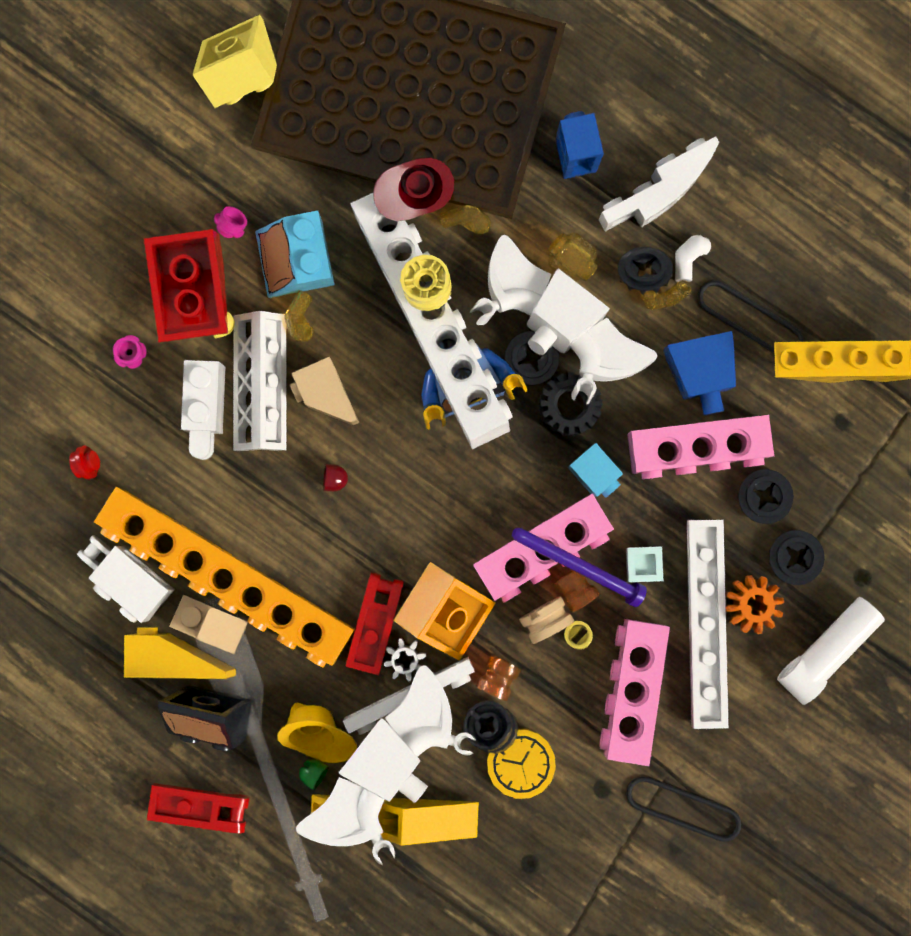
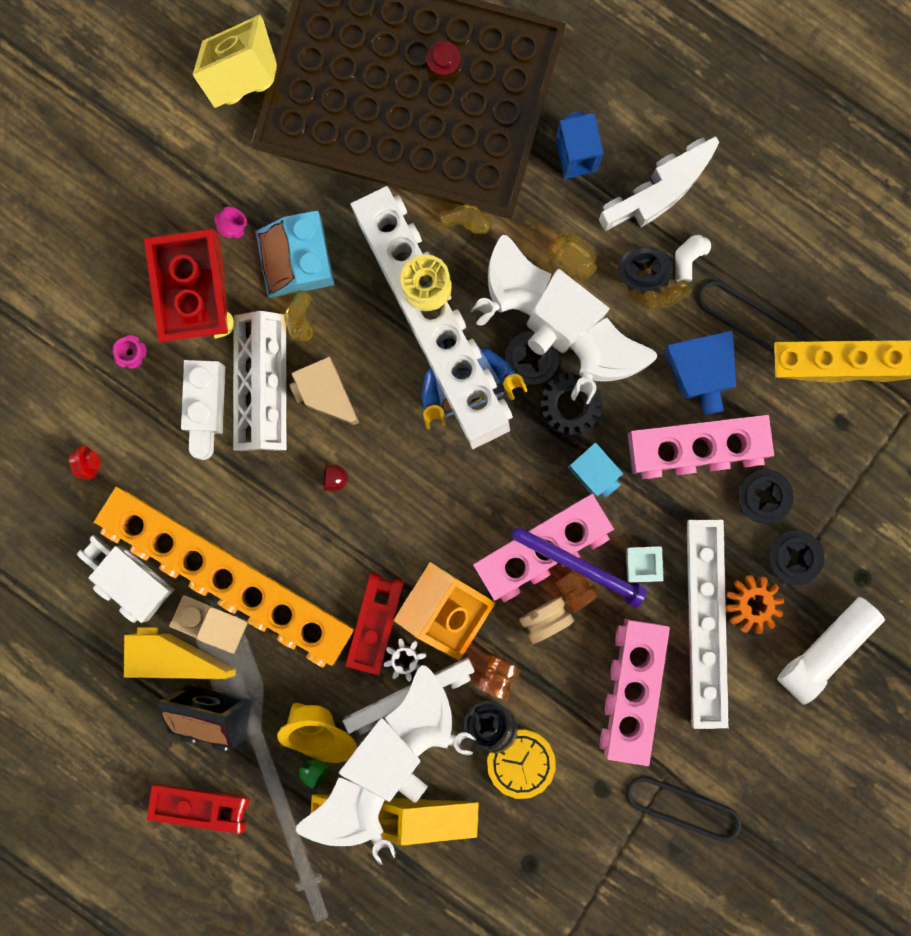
(413, 189): dark red piece -> none
(443, 58): none -> dark red plate
(573, 630): light yellow hinge -> none

